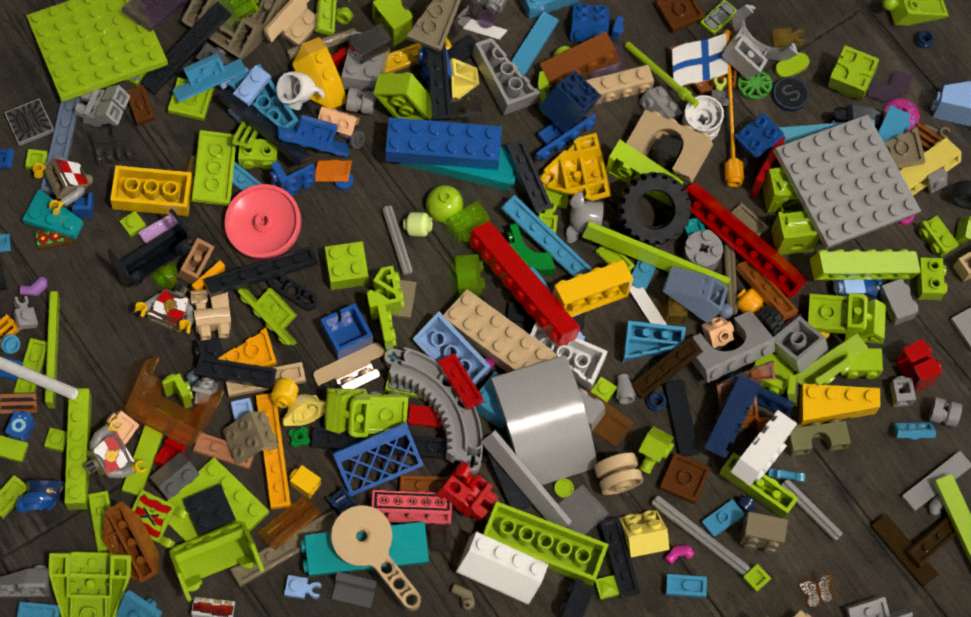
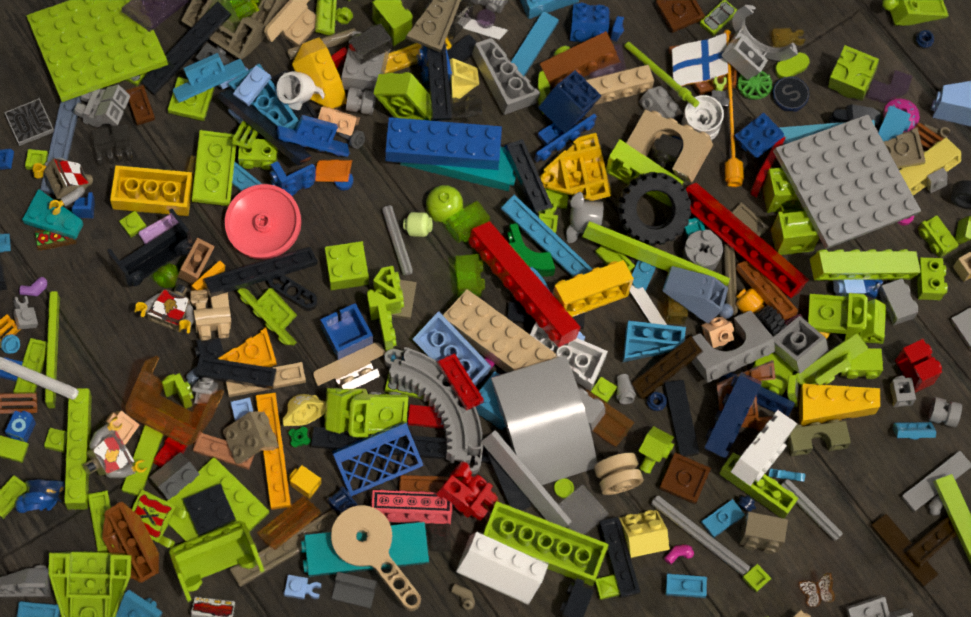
(284, 392): yellow head -> none

